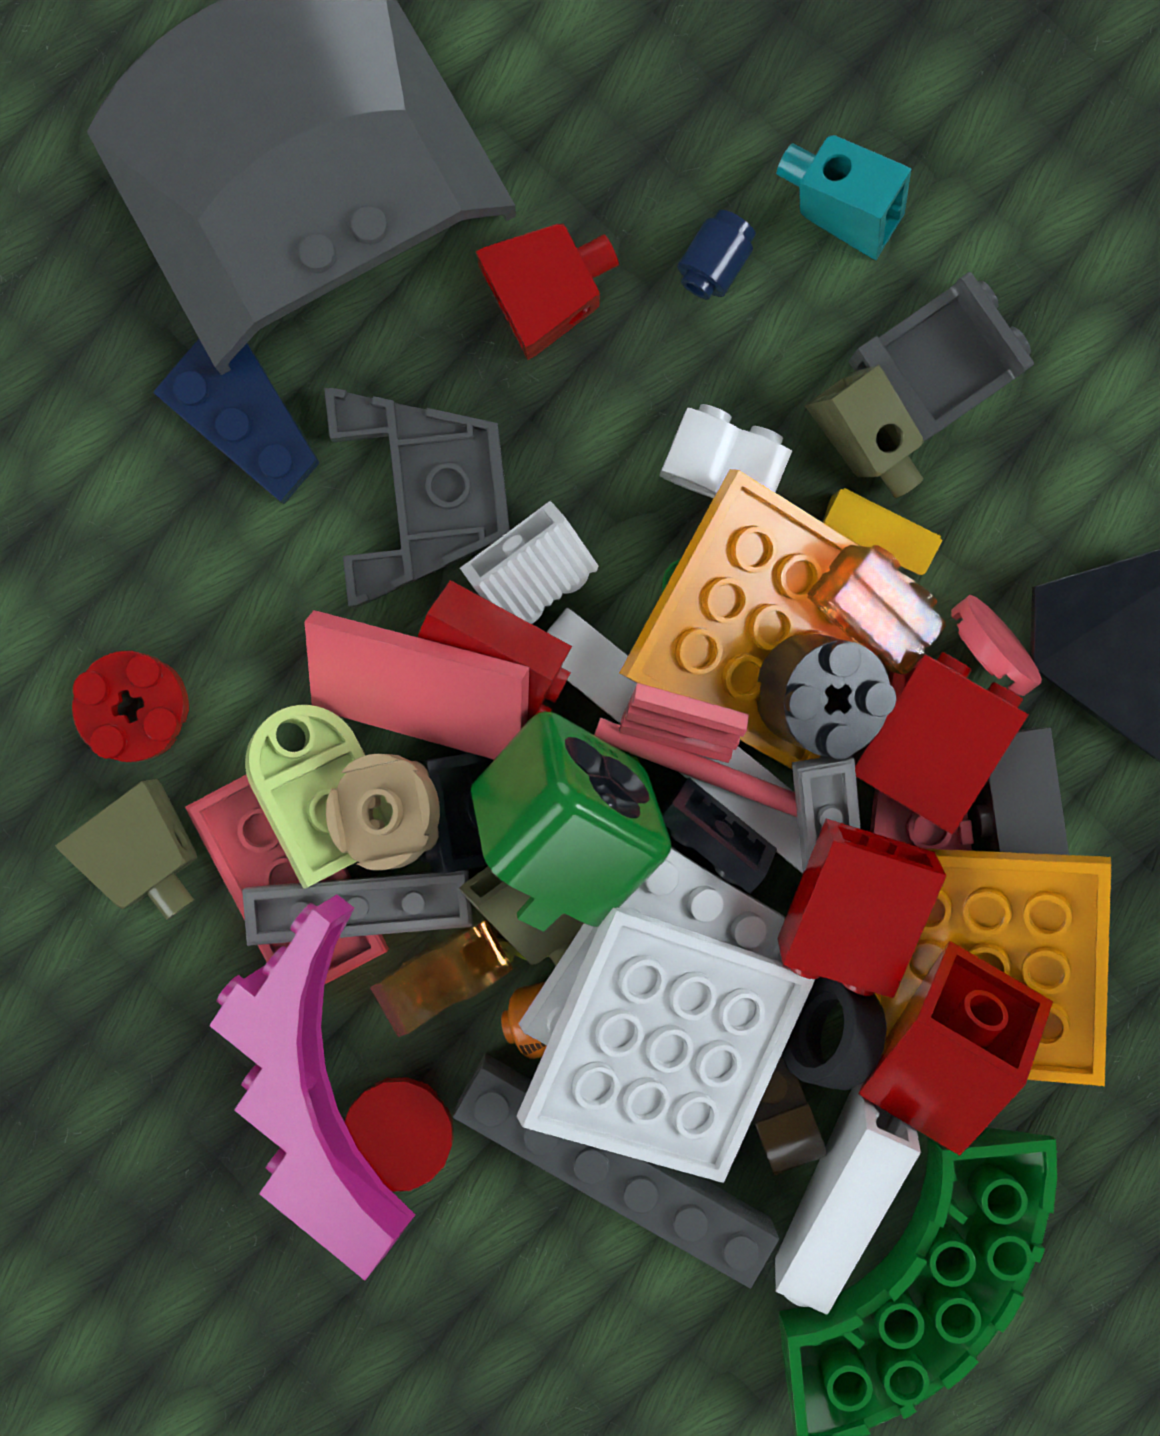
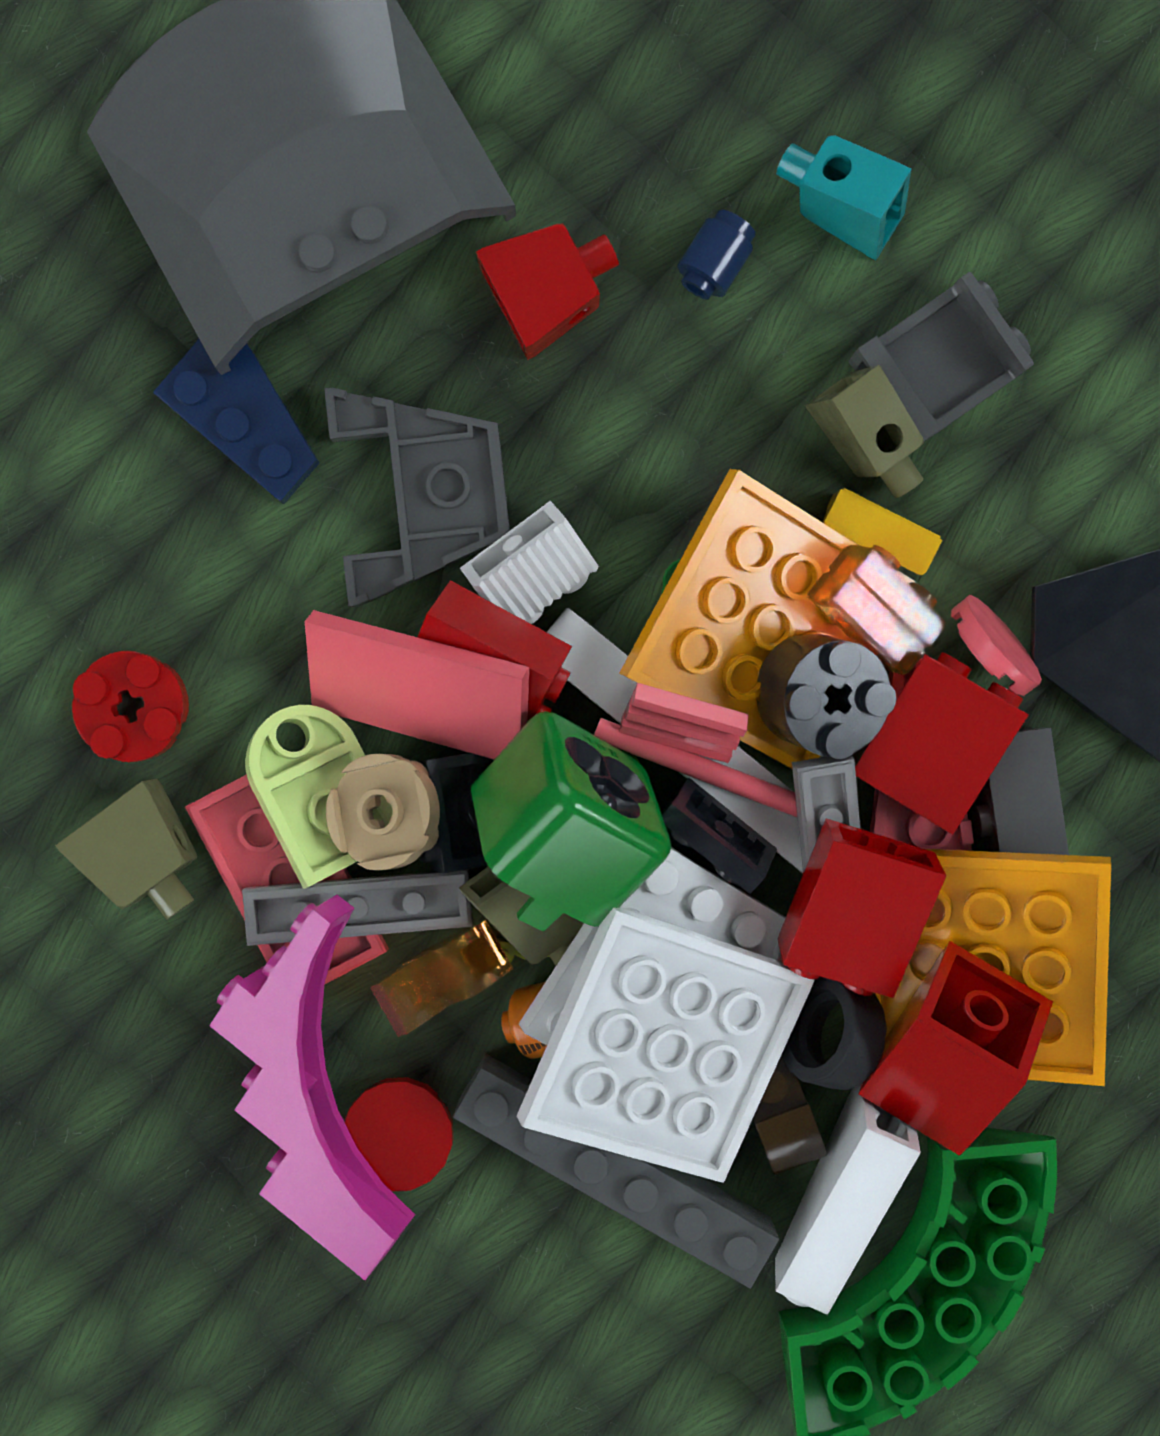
(711, 446): white brick -> none

